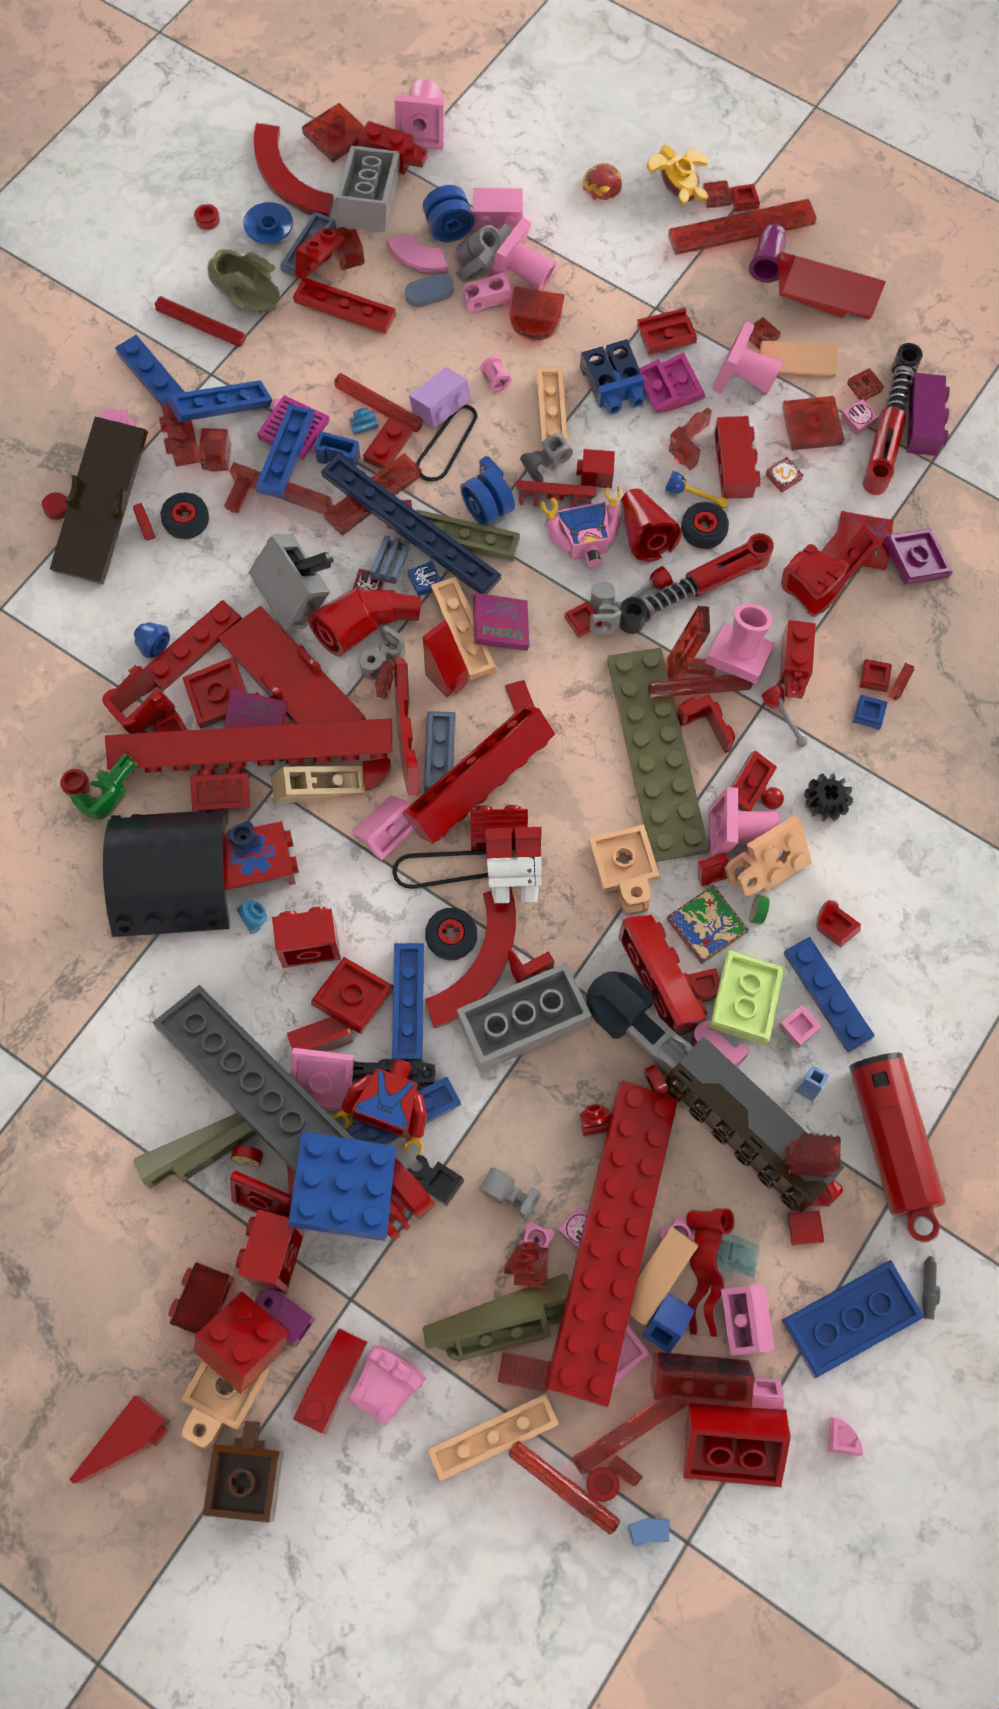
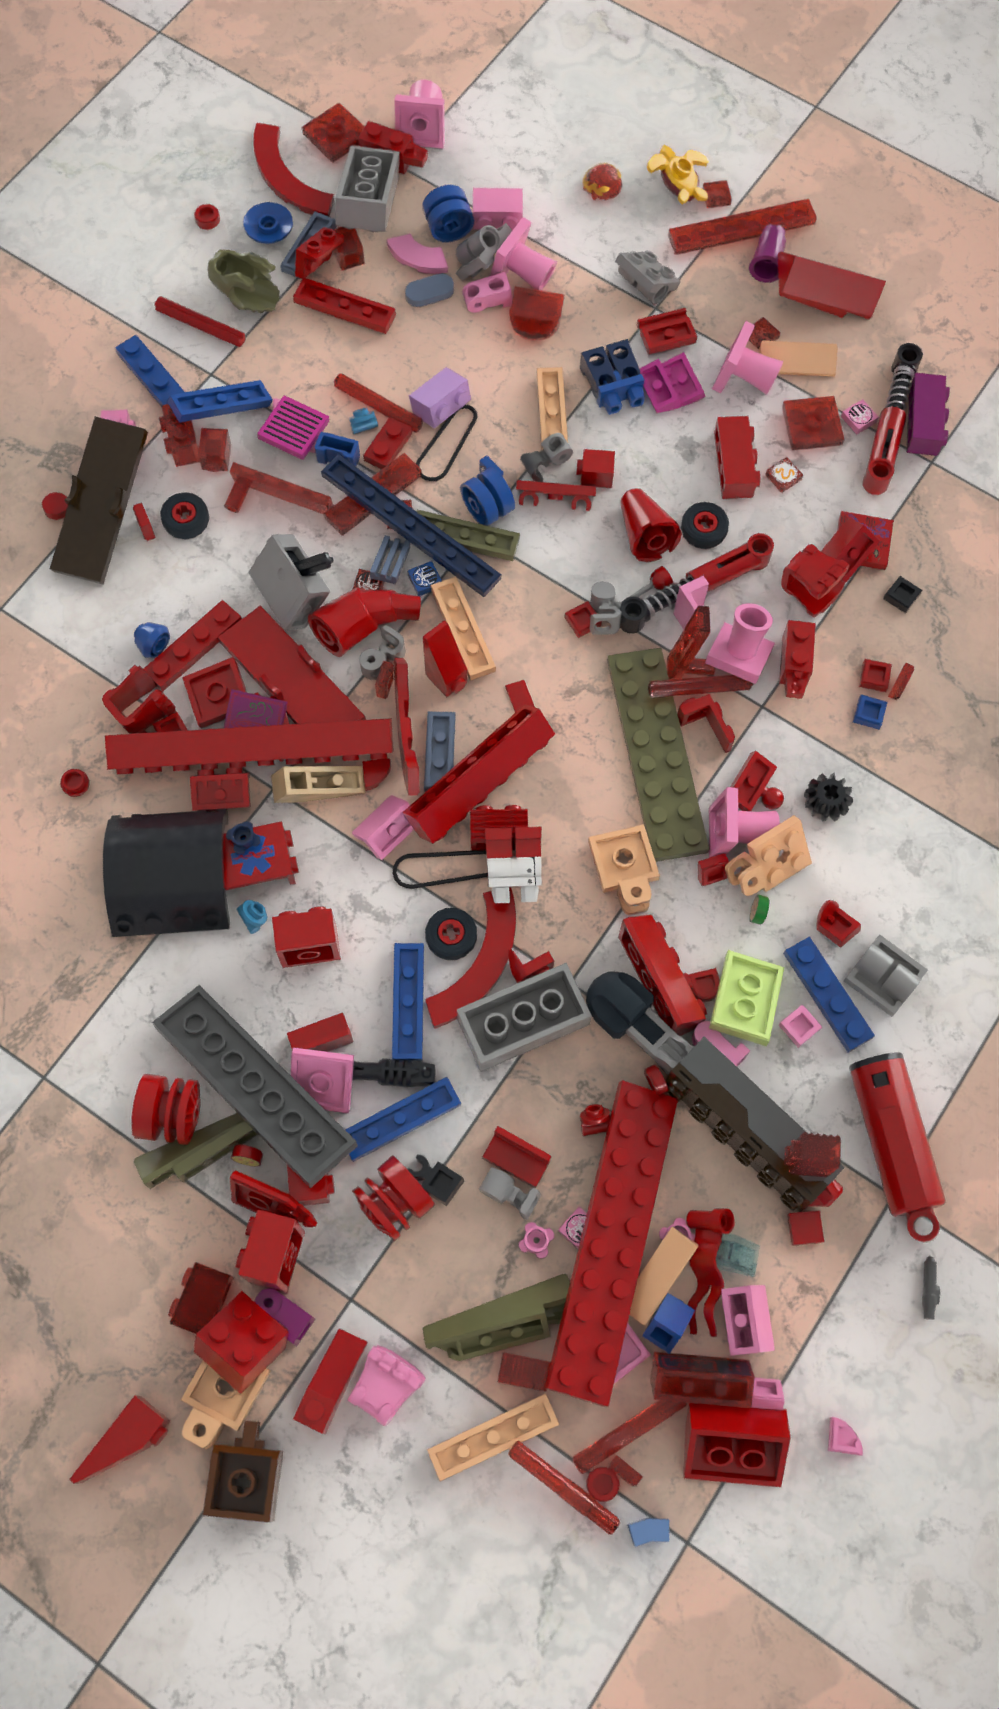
(112, 790): green piece -> none
(159, 1108): none -> red wheel
(285, 451): blue plate -> none
(342, 1186): blue plate -> none
(352, 995): red tile -> none
(388, 1104): red torso -> none
(495, 373): bright pink bush -> none
(500, 622): magenta tile -> none
(517, 1157): none -> red panel
(529, 1265): clear red bracket -> none
(584, 529): torso -> none
(647, 274): none -> light grey plate
(678, 484): hinge -> none
(681, 445): clear red bracket -> none
(688, 598): none -> bright pink panel
(707, 924): tile -> none
(744, 197): red tile -> none
(775, 698): hinge -> none
(812, 1083): medium blue piece -> none
(852, 1318): blue tile -> none
(865, 384): clear red tile -> none
(886, 975): none -> light grey plate
(902, 594): none -> black tile
(917, 556): magenta tile -> none

